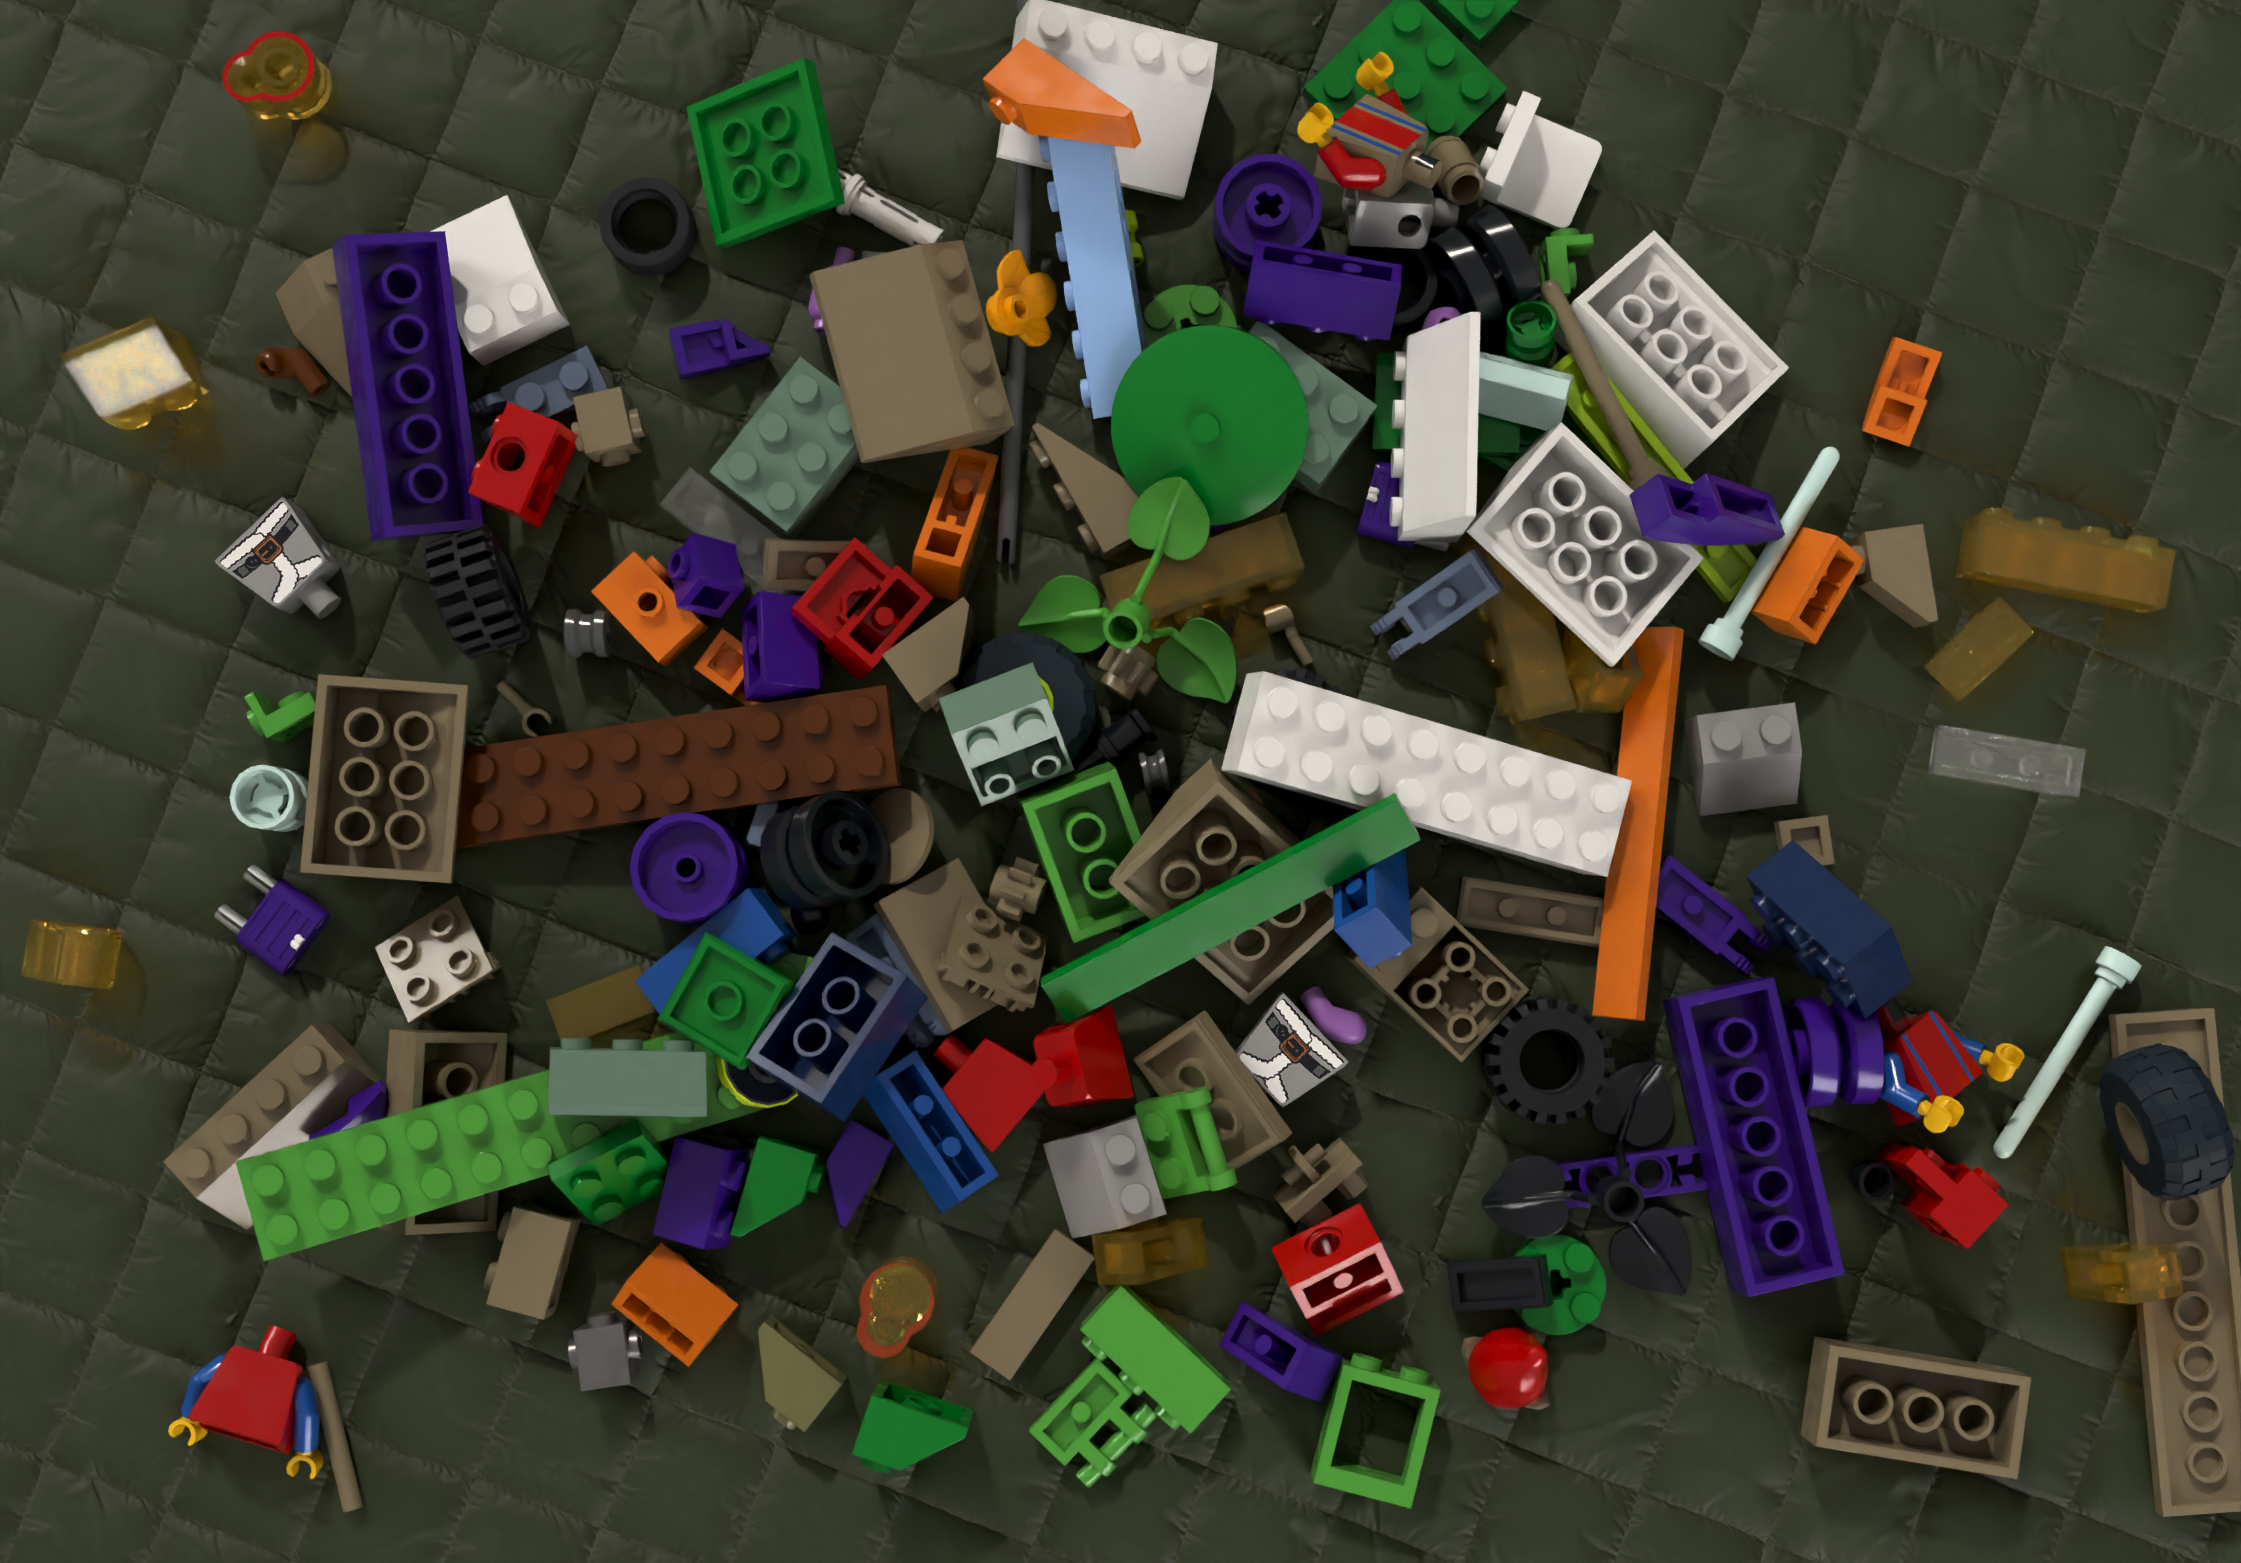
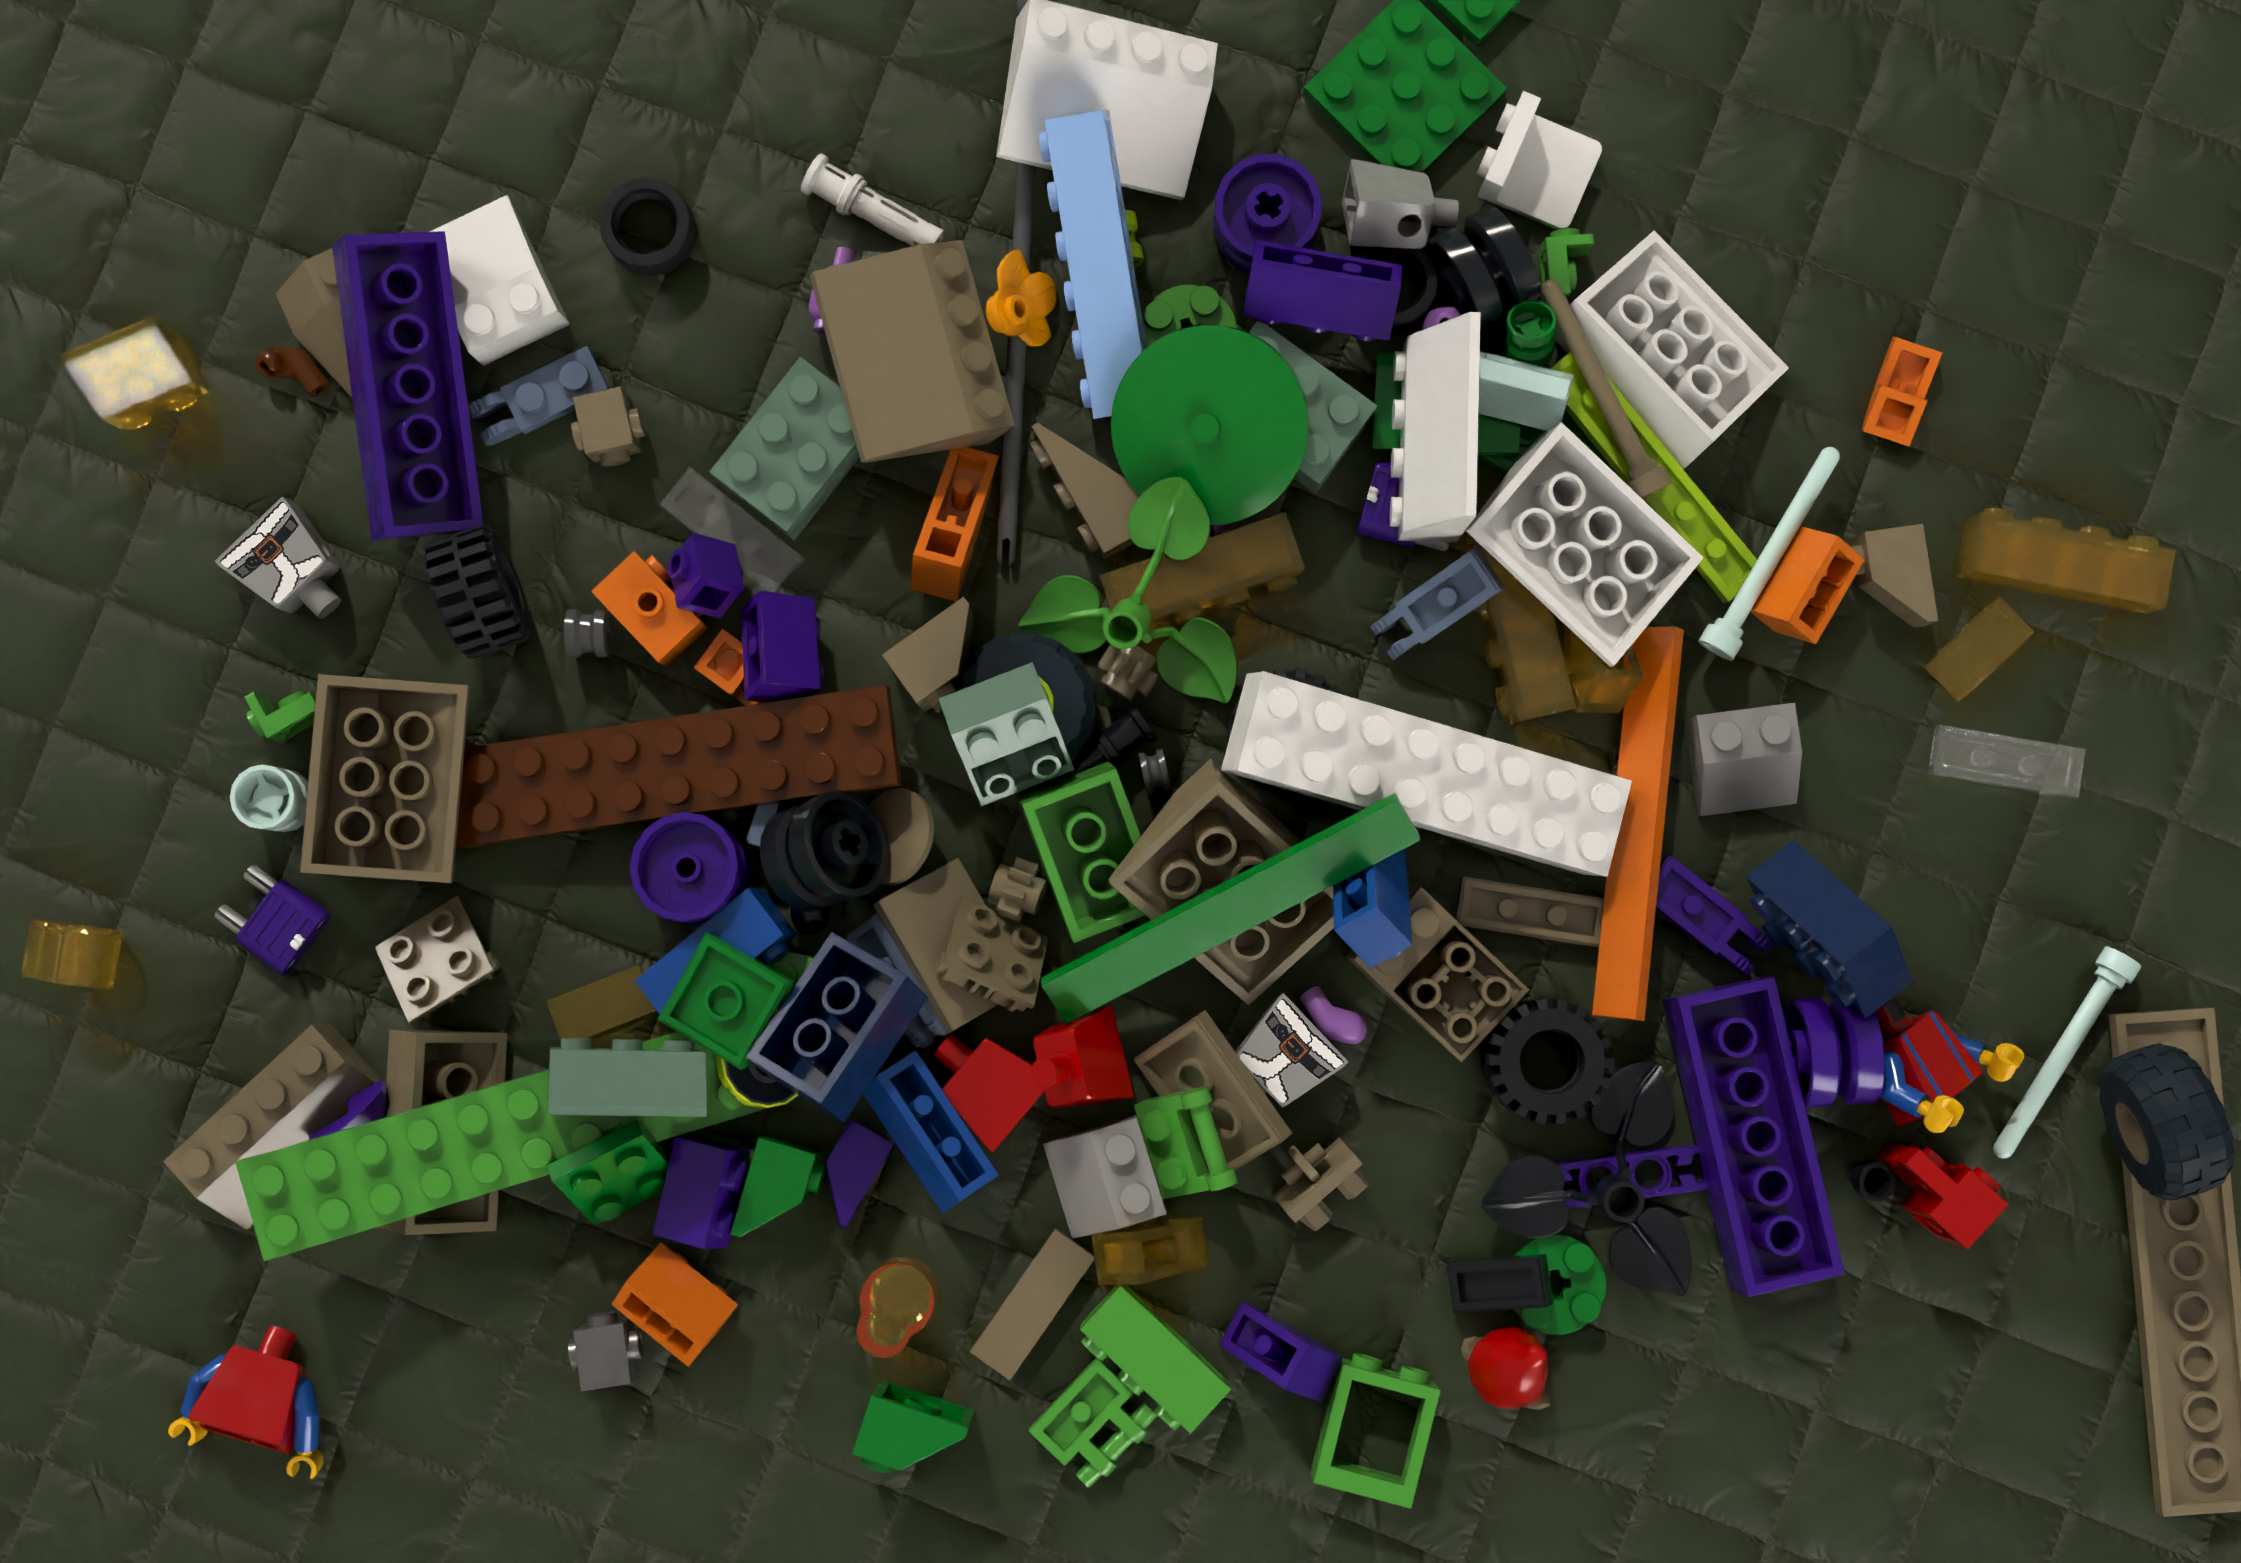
(278, 78): clear yellow piece -> none
(335, 1437): dark tan bar -> none
(523, 707): dark tan hand -> none
(531, 1260): dark tan brick -> none
(532, 487): red brick -> none
(712, 348): dark purple slope -> none
(765, 153): green plate -> none
(795, 1376): olive slope -> none
(797, 562): dark tan plate -> none
(877, 623): red brick -> none
(1056, 101): orange slope -> none
(1281, 618): dark tan hand -> none
(1337, 1269): red brick -> none
(1374, 142): torso -> none
(1460, 174): dark tan piece -> none
(1705, 512): dark purple slope -> none
(1810, 834): dark tan plate -> none
(1915, 1407): dark tan brick -> none
(2123, 1272): clear yellow slope -> none

